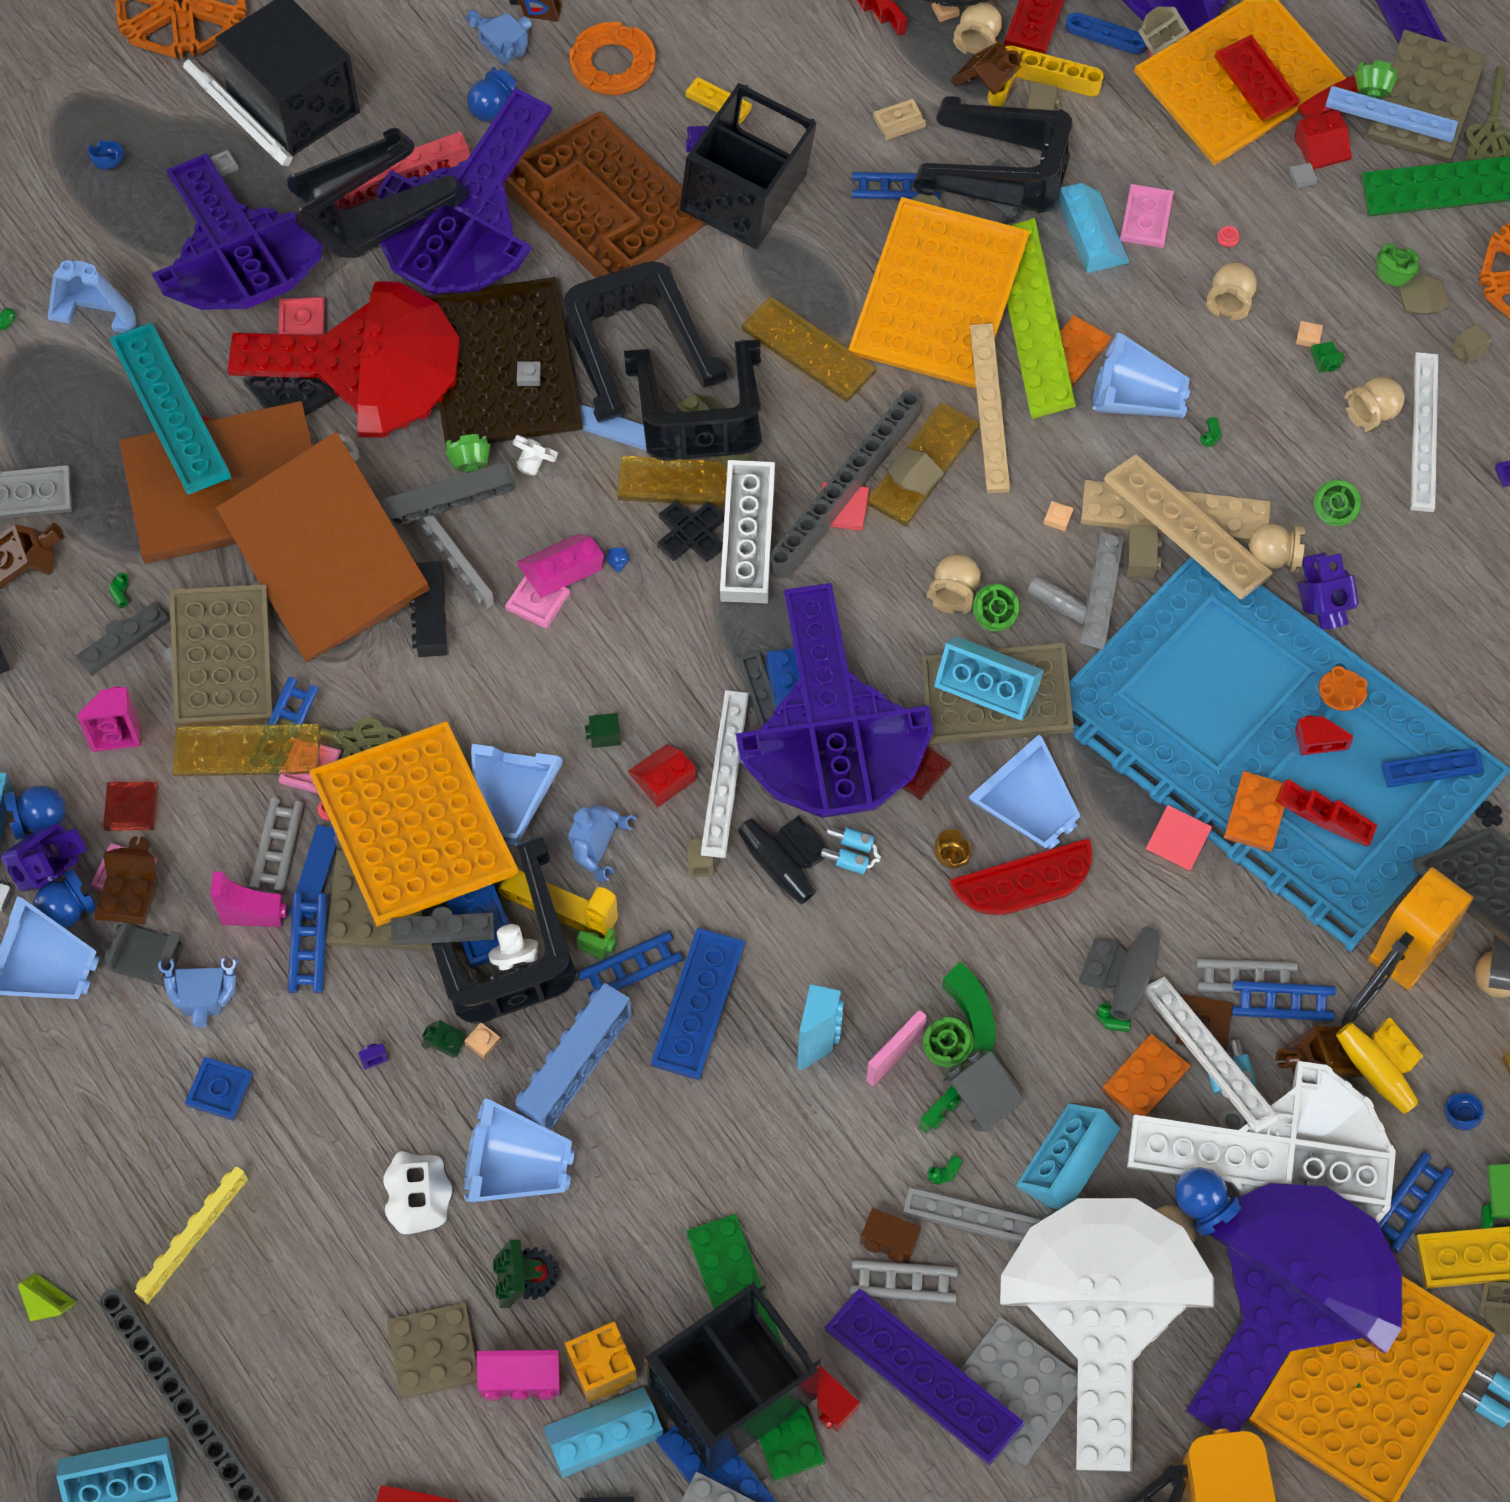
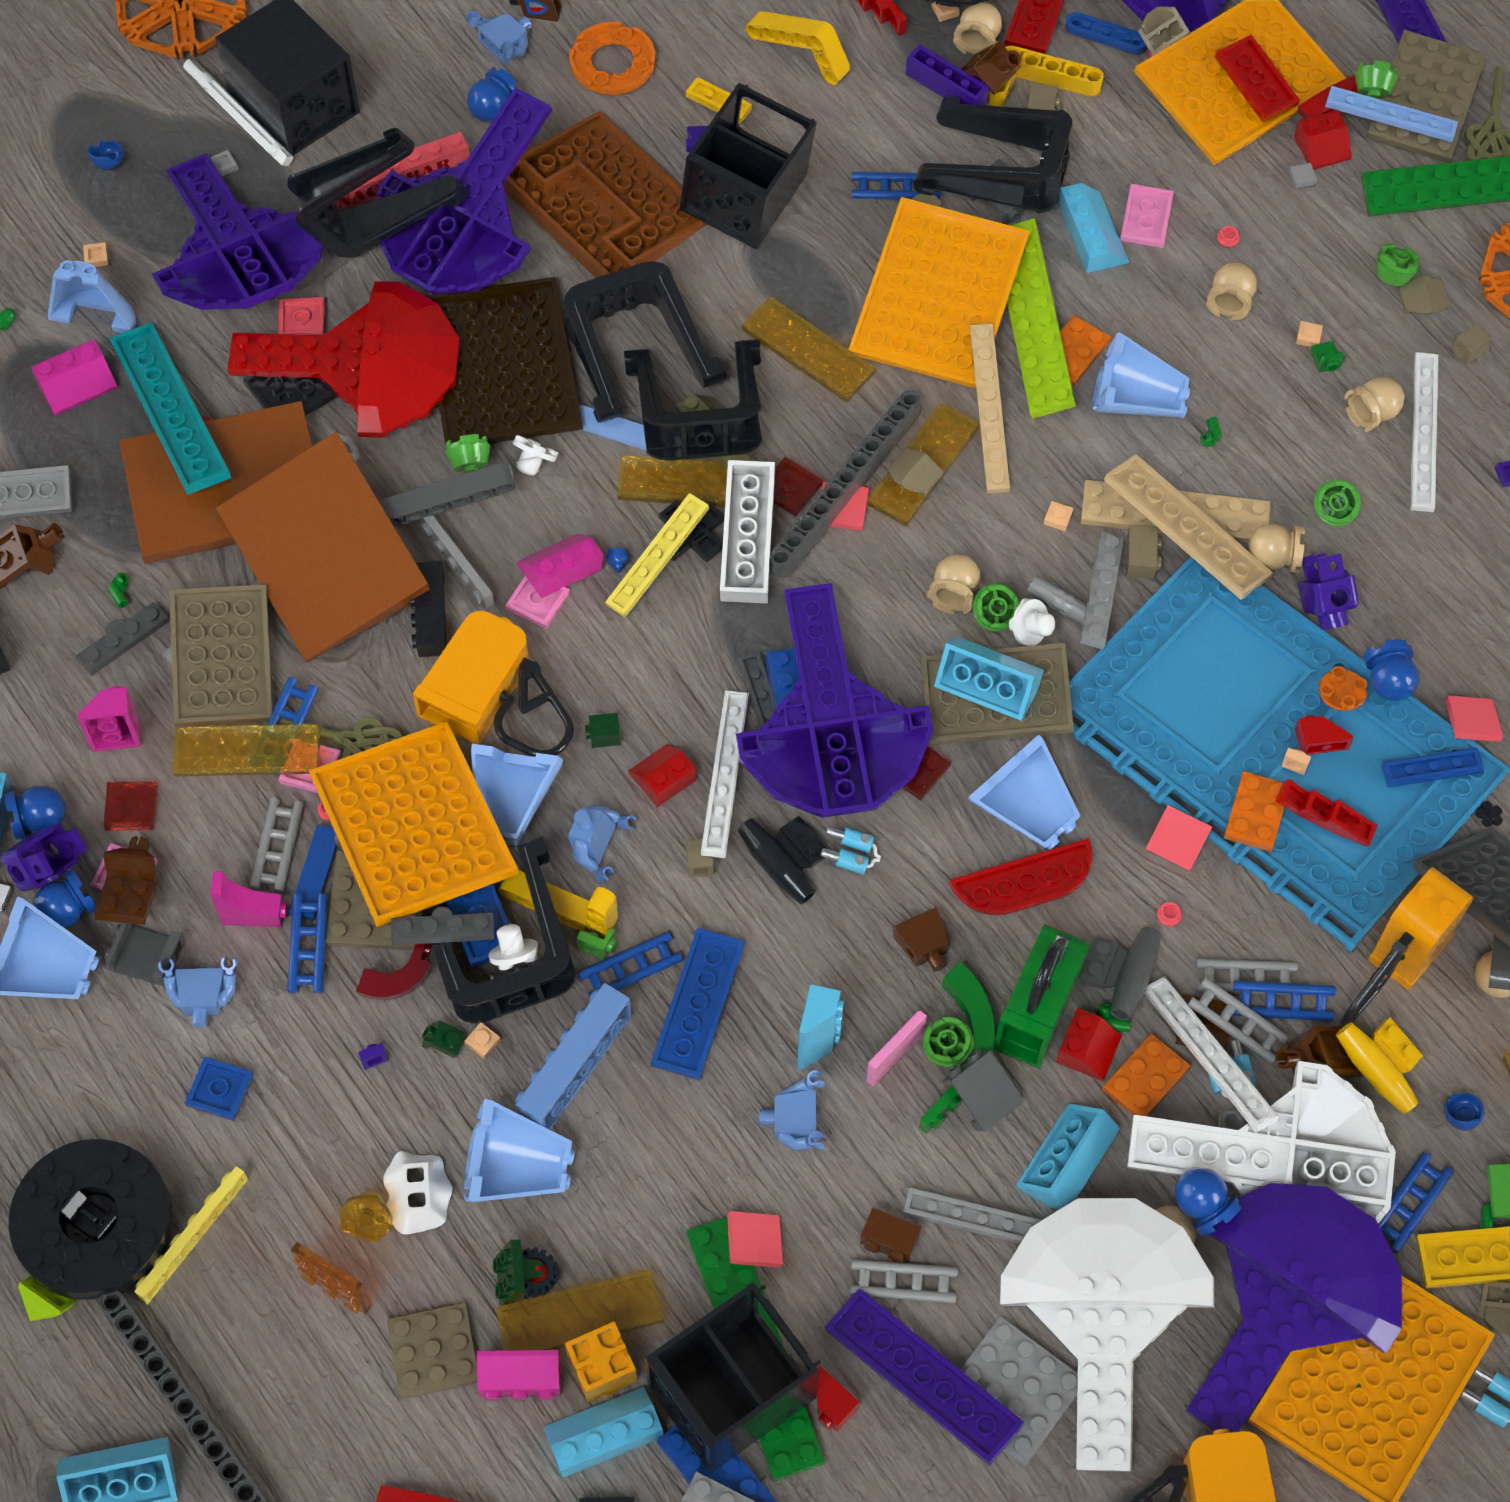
(74, 377): none -> dark pink slope
(90, 1219): none -> black piece
(96, 254): none -> light nougat plate
(332, 1279): none -> clear orange plate
(366, 1217): none -> clear yellow plate
(399, 983): none -> dark red arch
(475, 682): none -> light orange piece
(528, 373): light grey plate -> none
(568, 1314): none -> clear yellow plate
(657, 555): none -> light yellow plate
(754, 1239): none -> coral tile
(794, 486): none -> clear red plate
(796, 1115): none -> medium blue torso
(803, 33): none -> yellow beam
(899, 119): tan plate -> none
(923, 939): none -> reddish brown torso
(945, 77): none -> dark purple brick
(945, 1174): green arm -> none
(952, 849): pearl gold hair -> none
(1031, 622): none -> white plate
(1041, 996): none -> green piece
(1089, 1045): none -> red slope
(1169, 914): none -> coral plate
(1242, 1035): none -> light grey bar
(1296, 761): none -> light nougat plate
(1393, 671): none -> blue tile
(1474, 718): none -> coral tile

